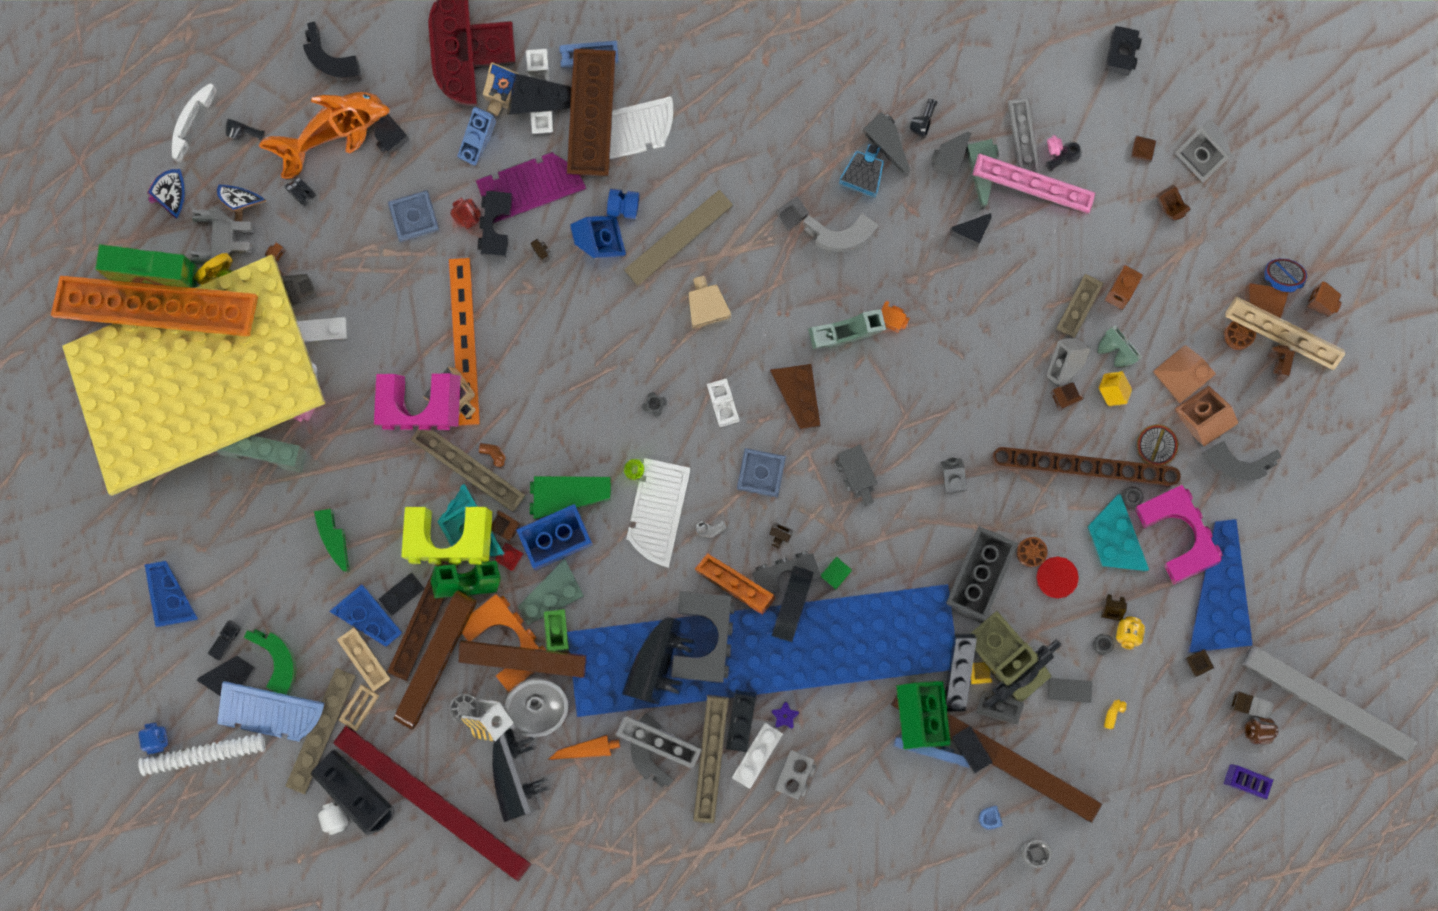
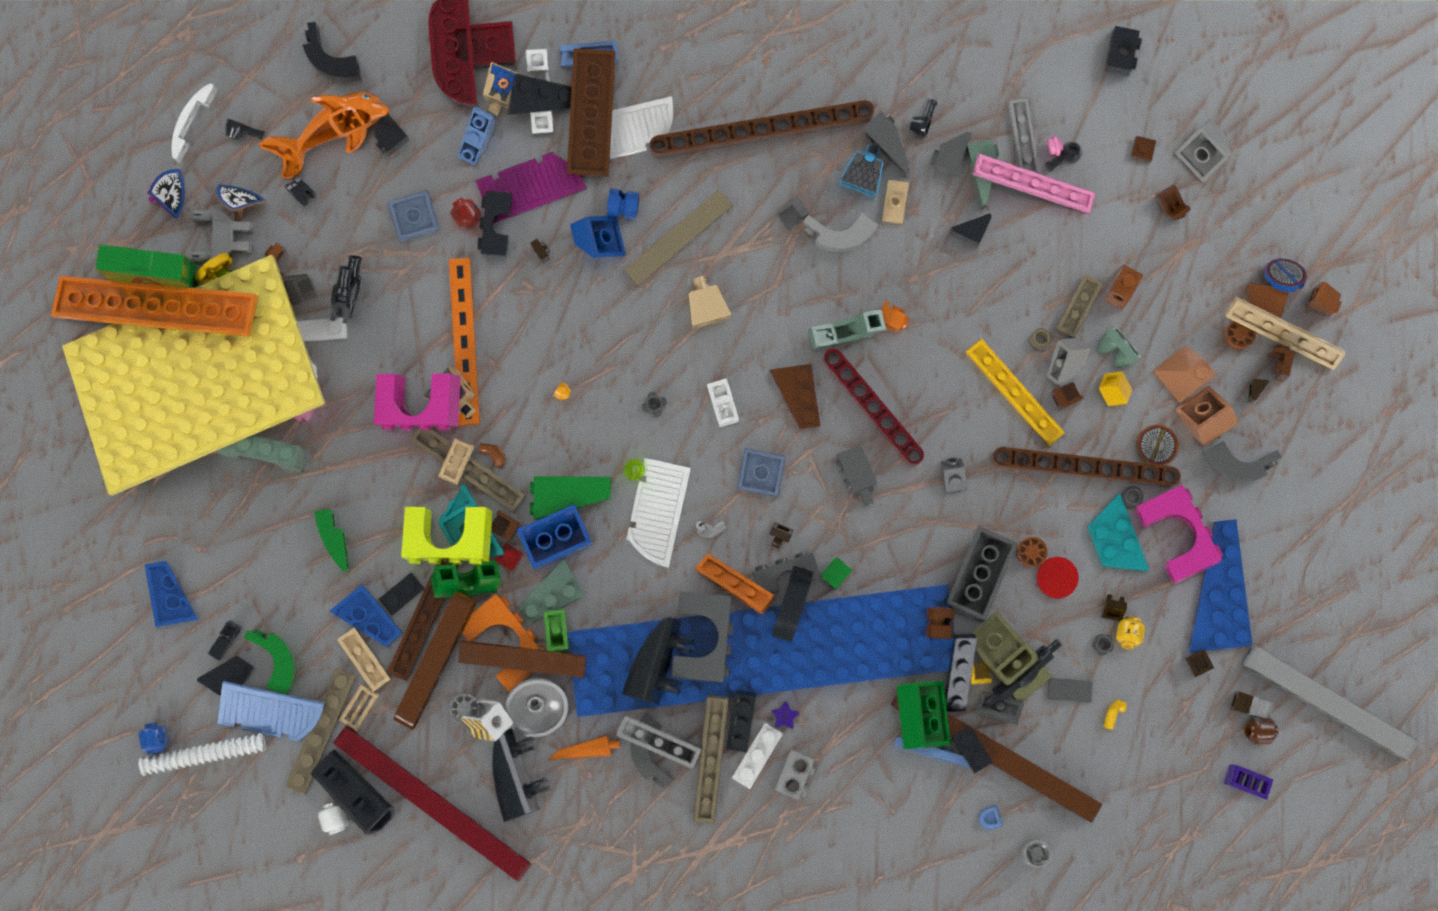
(346, 290): none -> black connector
(456, 461): none -> tan plate
(562, 392): none -> light orange hinge
(772, 130): none -> reddish brown beam
(877, 417): none -> dark red beam
(895, 202): none -> tan plate
(939, 623): none -> reddish brown wheel
(1015, 392): none -> yellow tile
(1040, 332): none -> dark tan plate
(1256, 386): none -> dark brown slope

